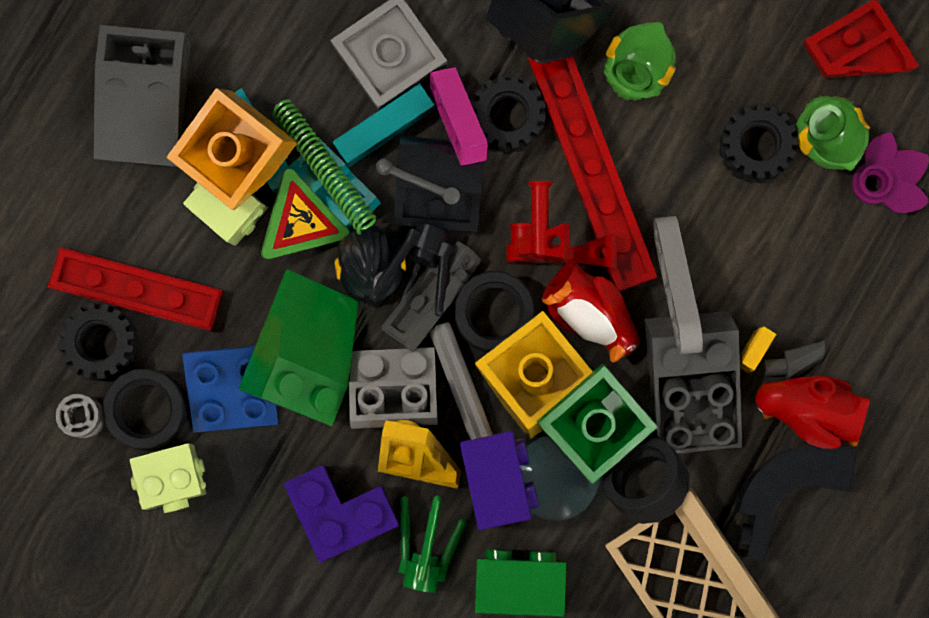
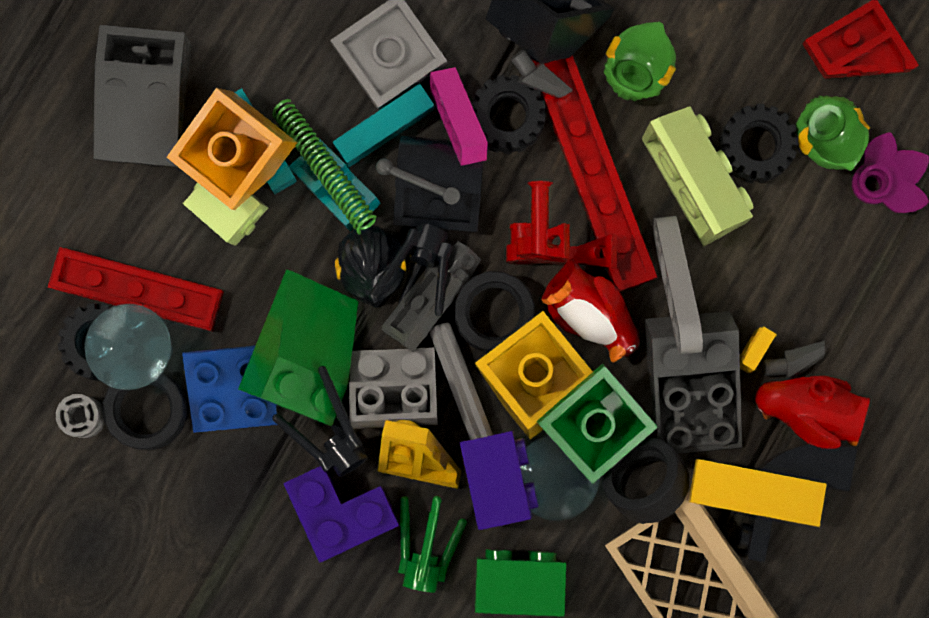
(128, 346): none -> clear light blue dish
(168, 478): yellowish green head -> none
(299, 220): piece -> none
(344, 448): none -> black plant
(539, 76): none -> dark grey bar
(697, 174): none -> yellowish green slope
(757, 493): none -> yellow tile

